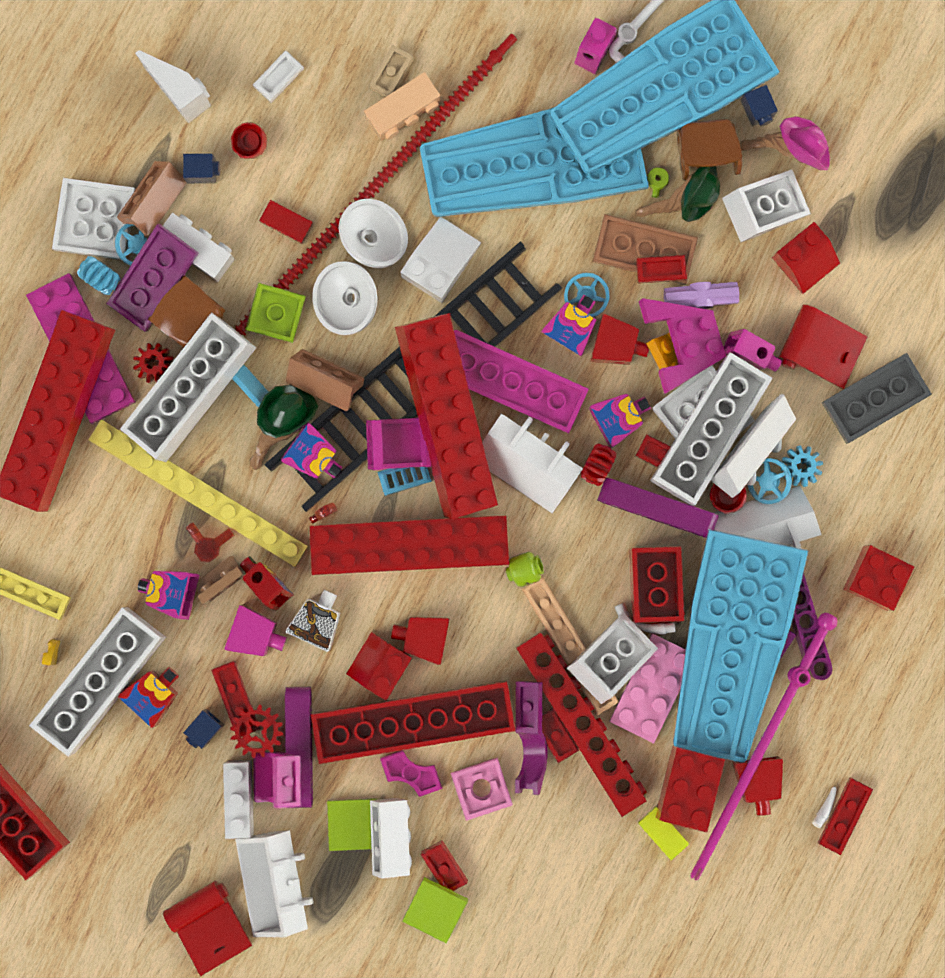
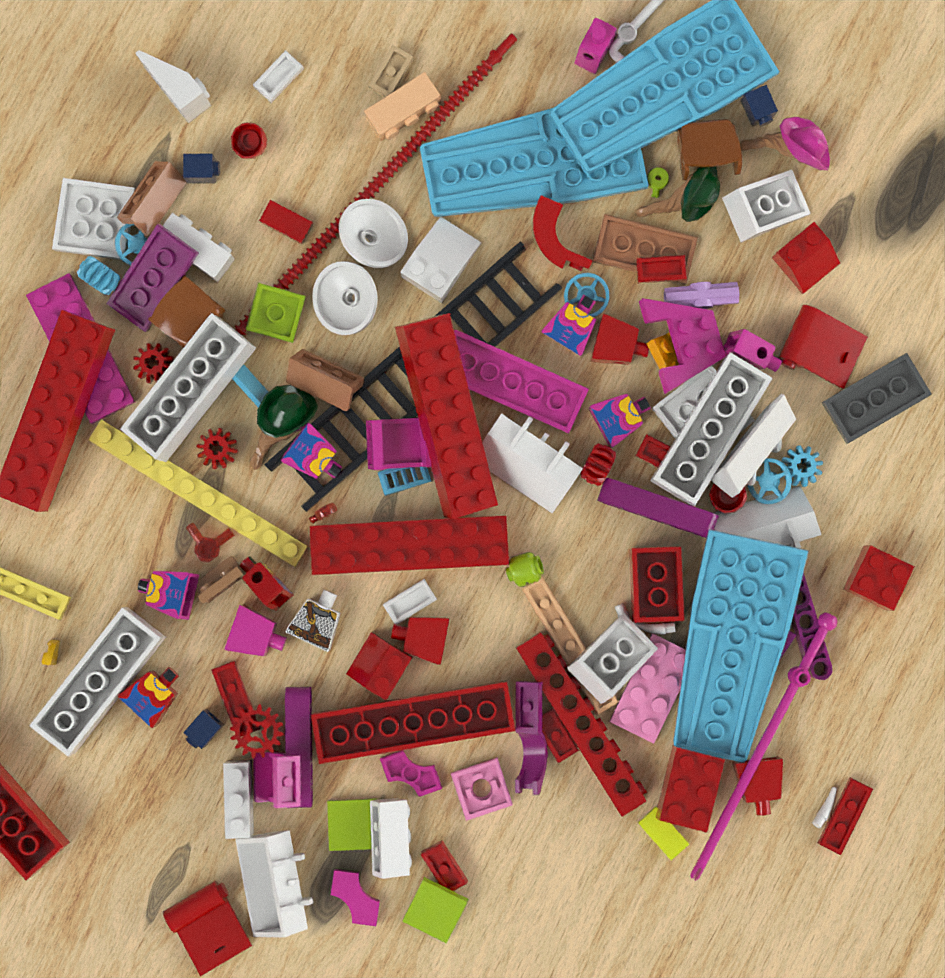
(211, 455): none -> red gear
(362, 906): none -> dark pink tile
(409, 601): none -> white tile
(545, 235): none -> red arch

